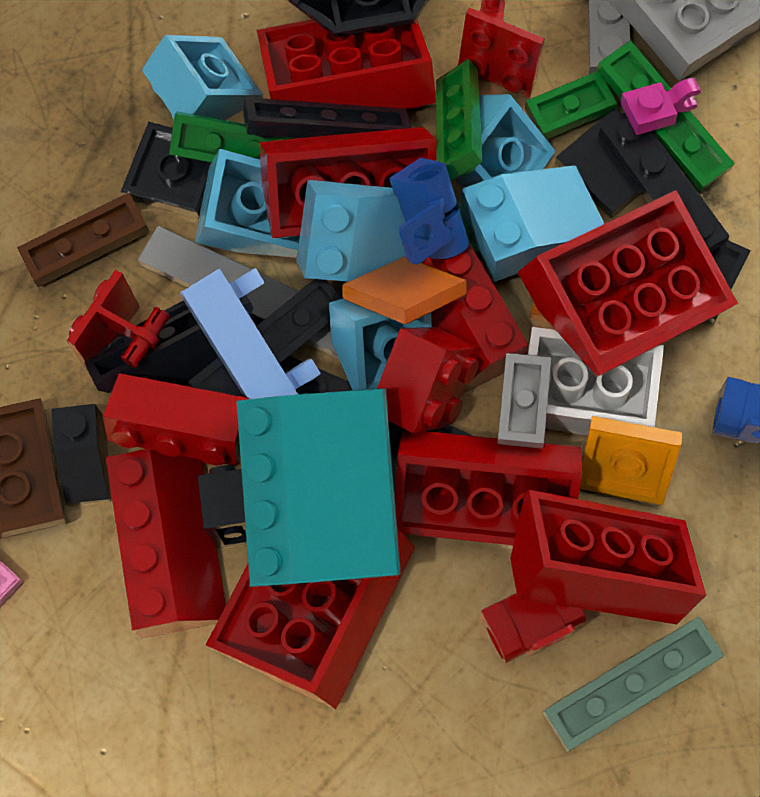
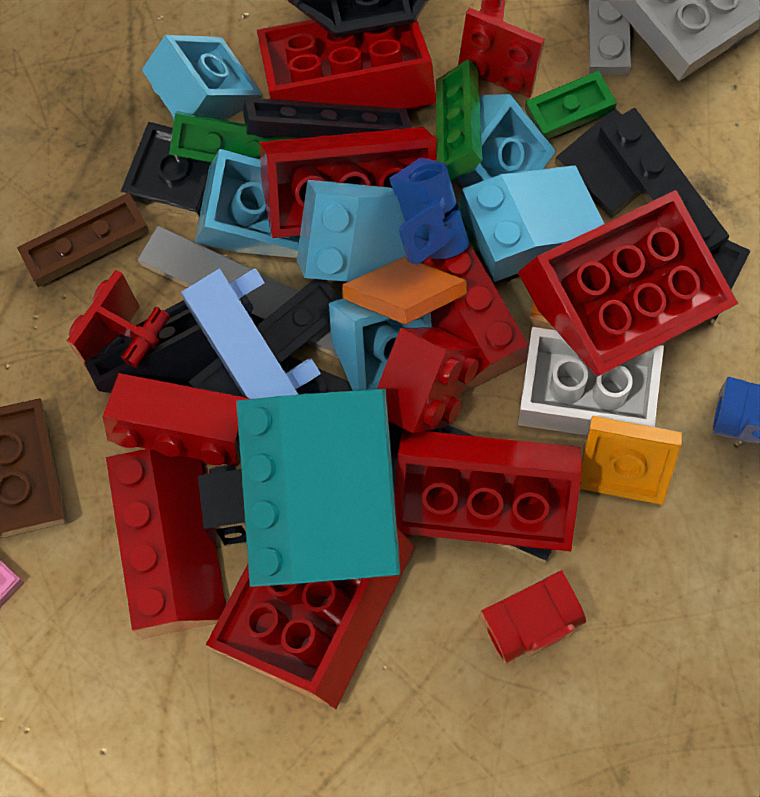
(81, 454): black slope -> none
(524, 400): light grey plate -> none
(604, 559): red slope -> none
(633, 684): sand green plate -> none
(656, 108): dark pink plate -> none
(687, 139): green plate -> none

